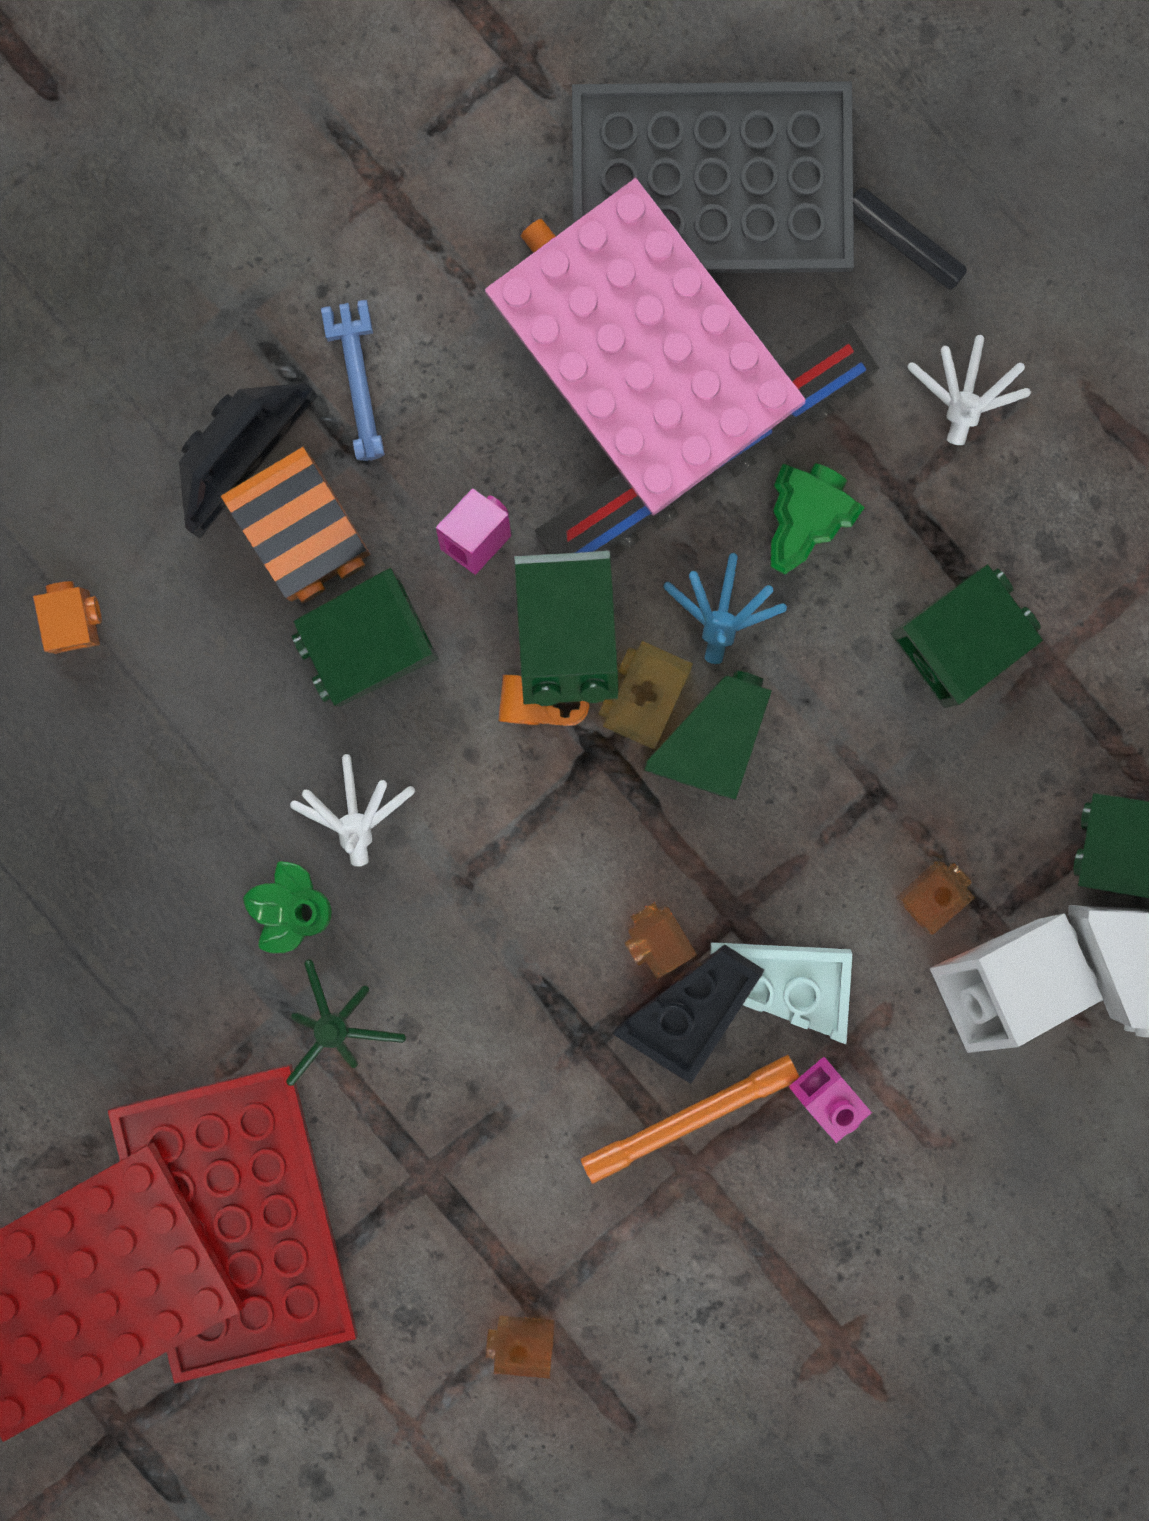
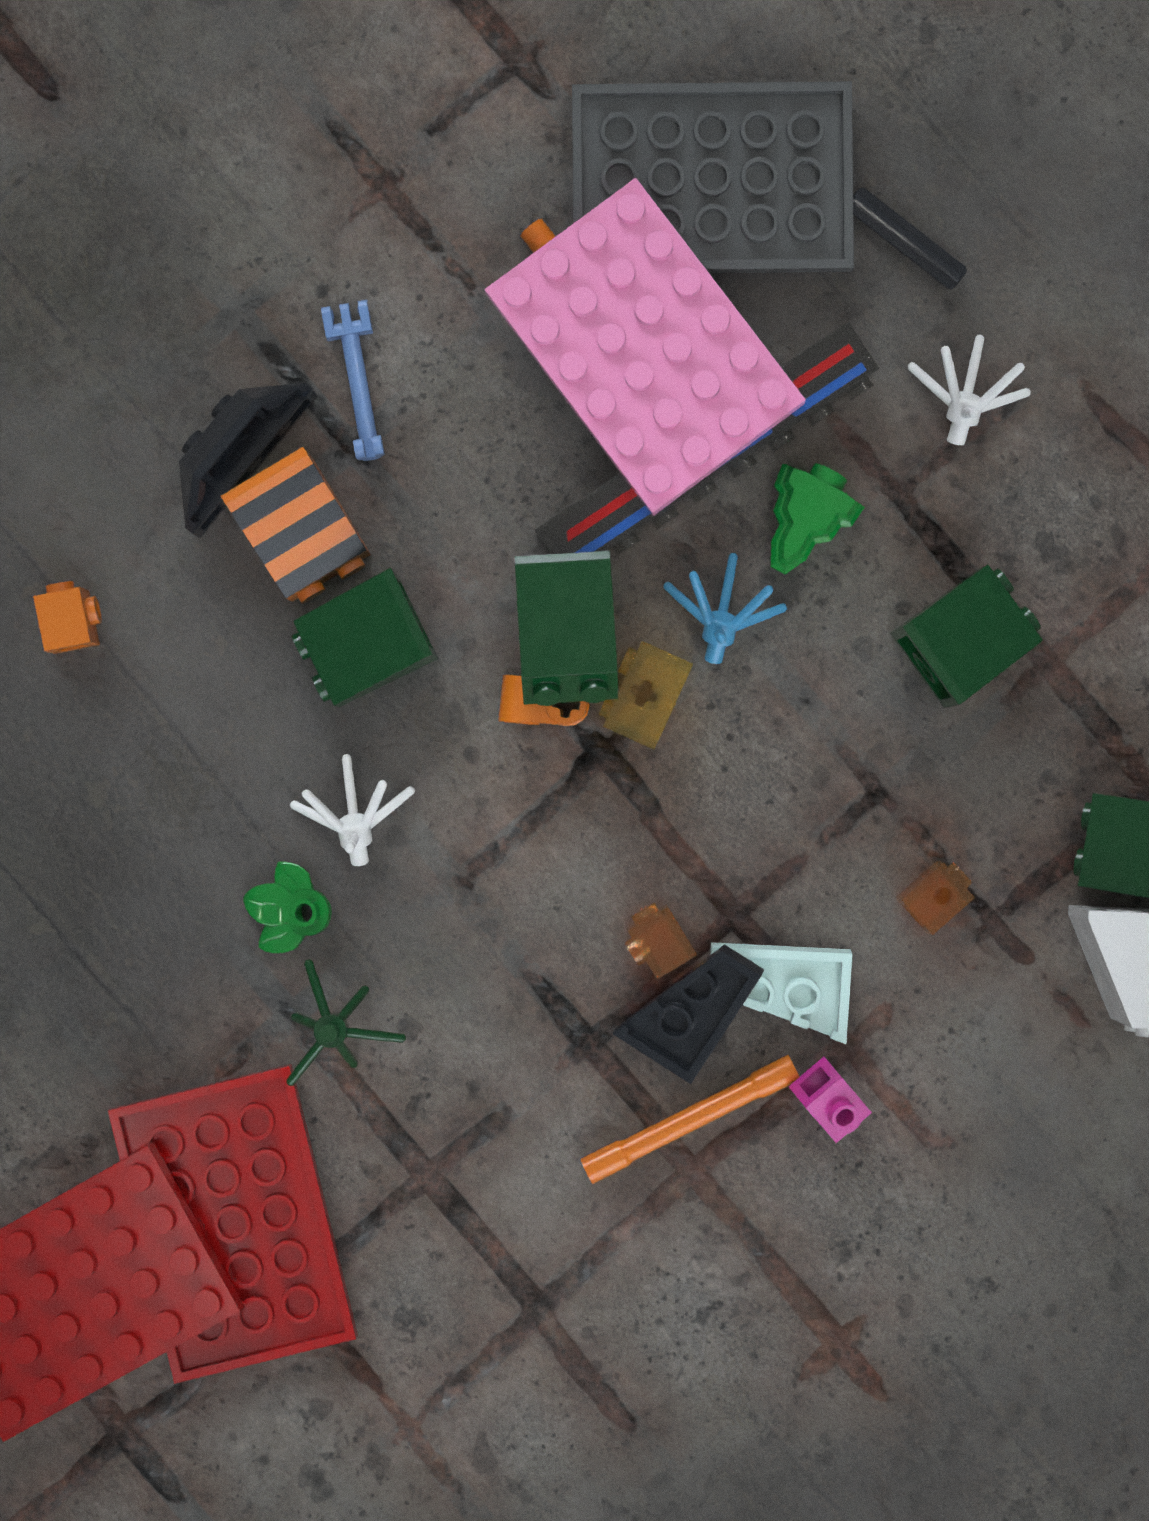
(474, 530): brick -> none
(521, 1346): clear orange brick -> none
(715, 738): dark green slope -> none
(1017, 985): white slope -> none

